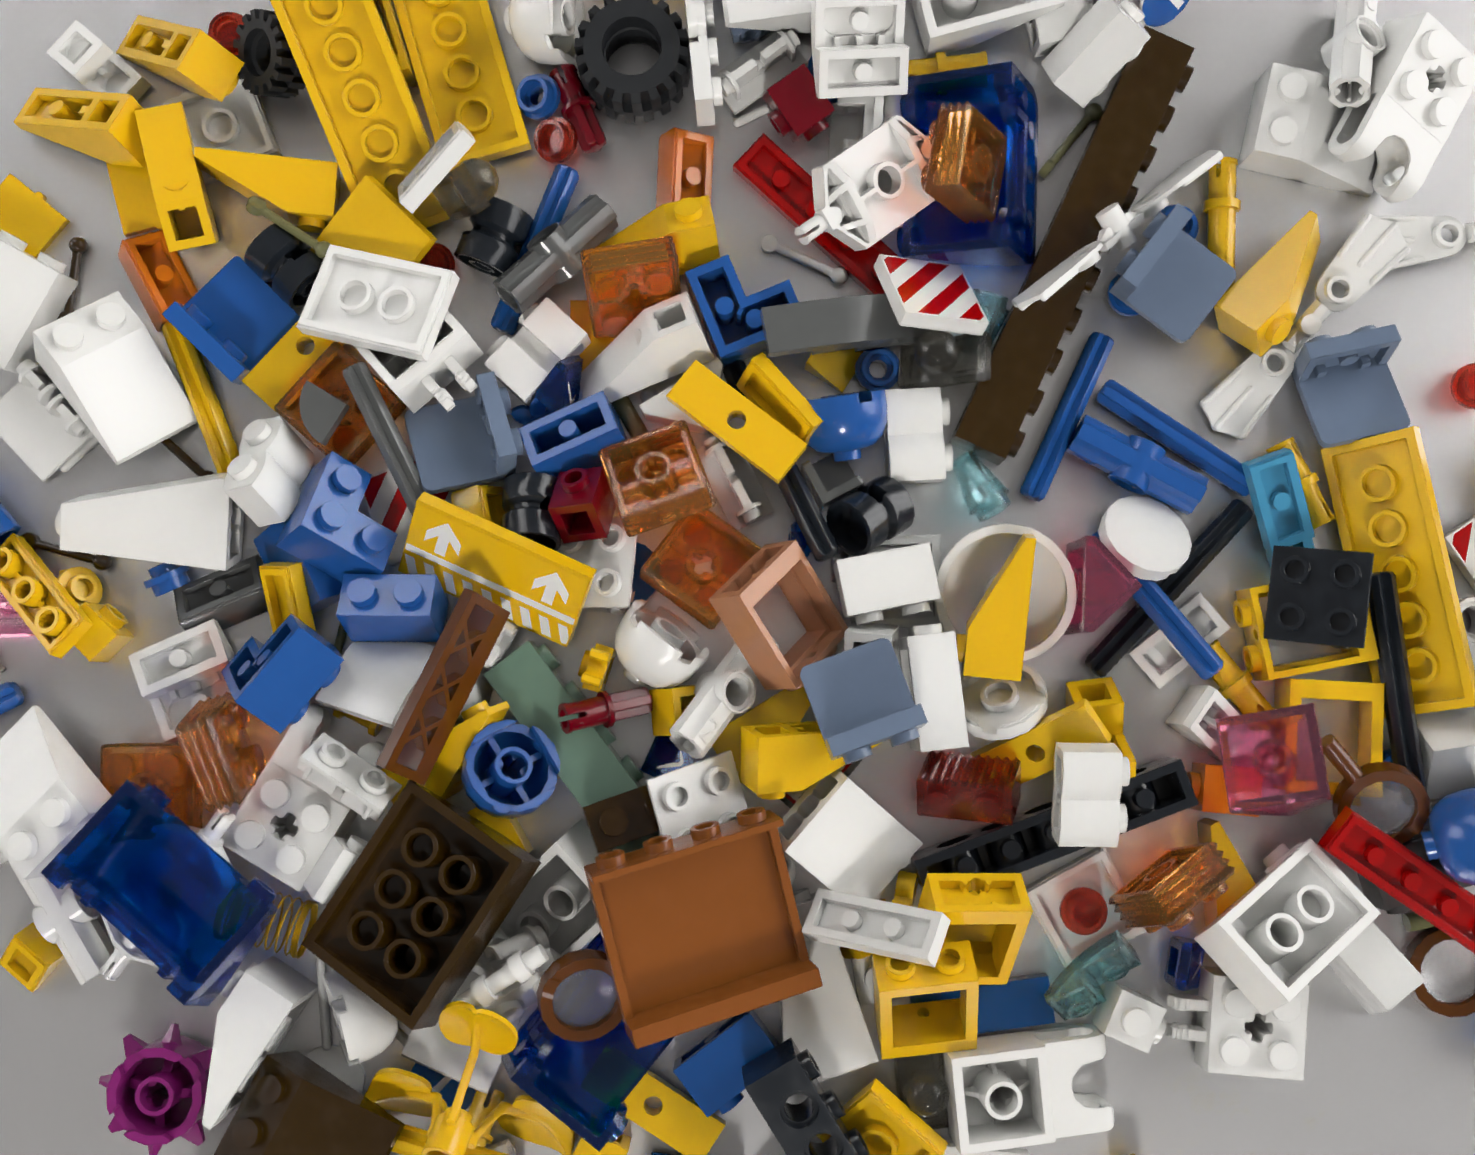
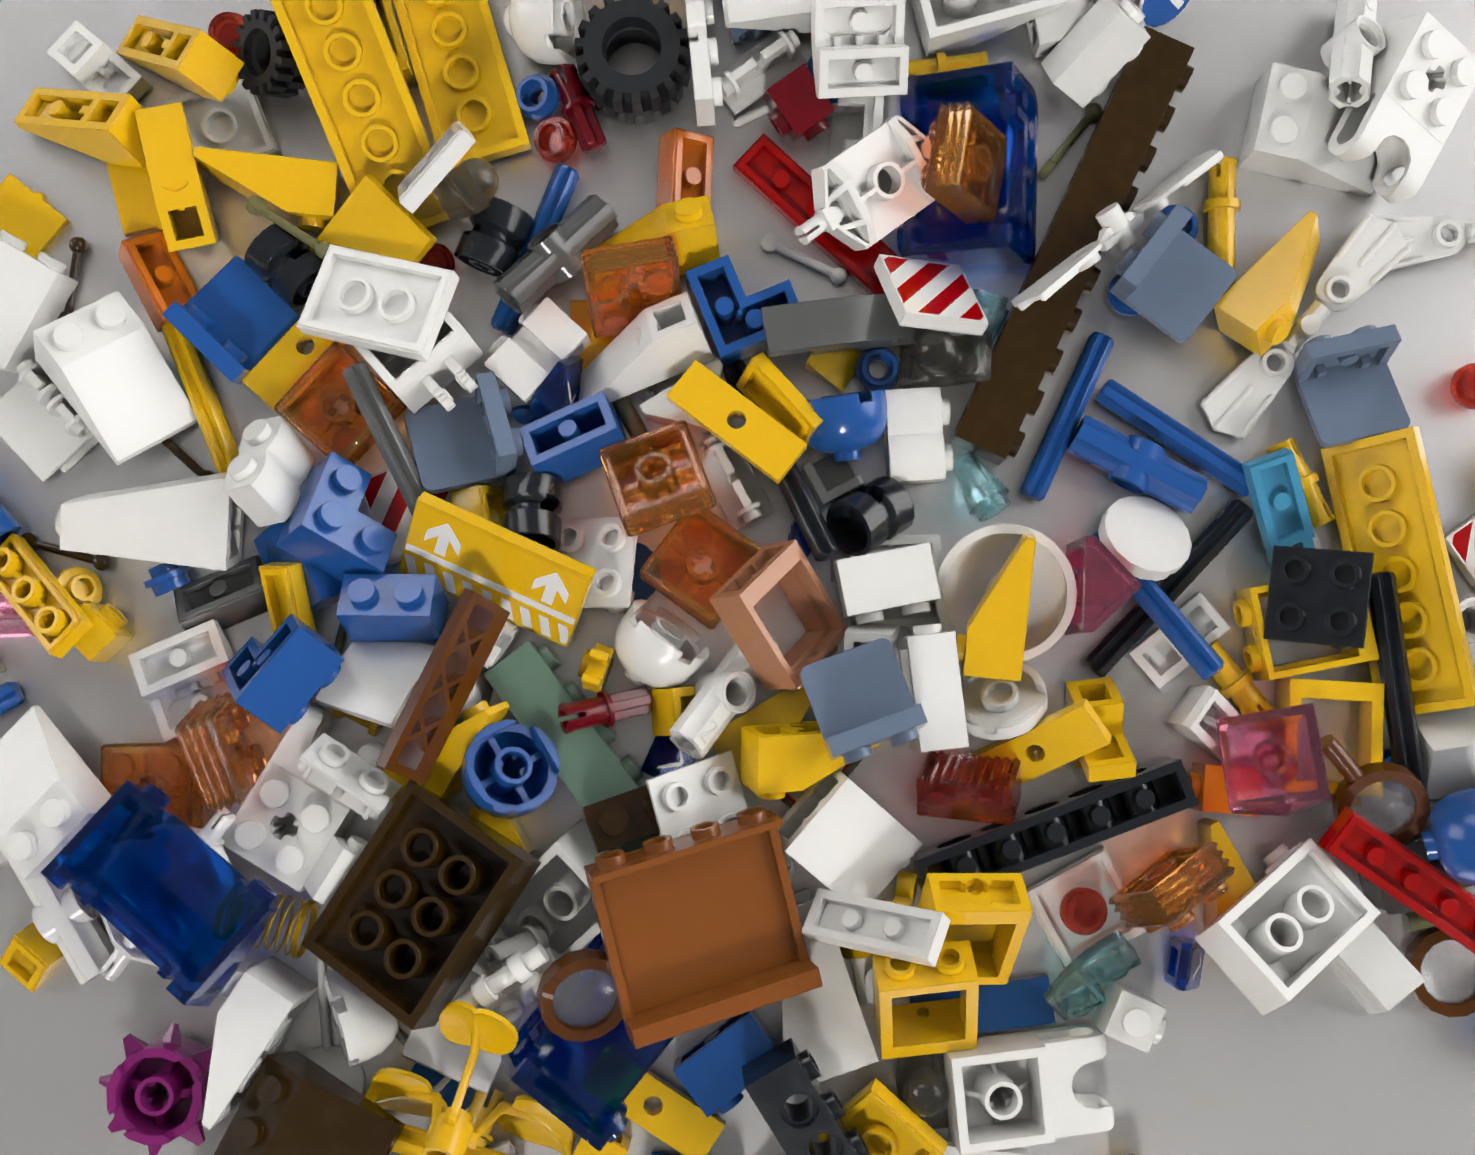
(321, 412): dark grey tile -> none
(582, 504): dark red brick -> none
(1089, 794): white brick -> none
(1268, 1049): white hinge -> none

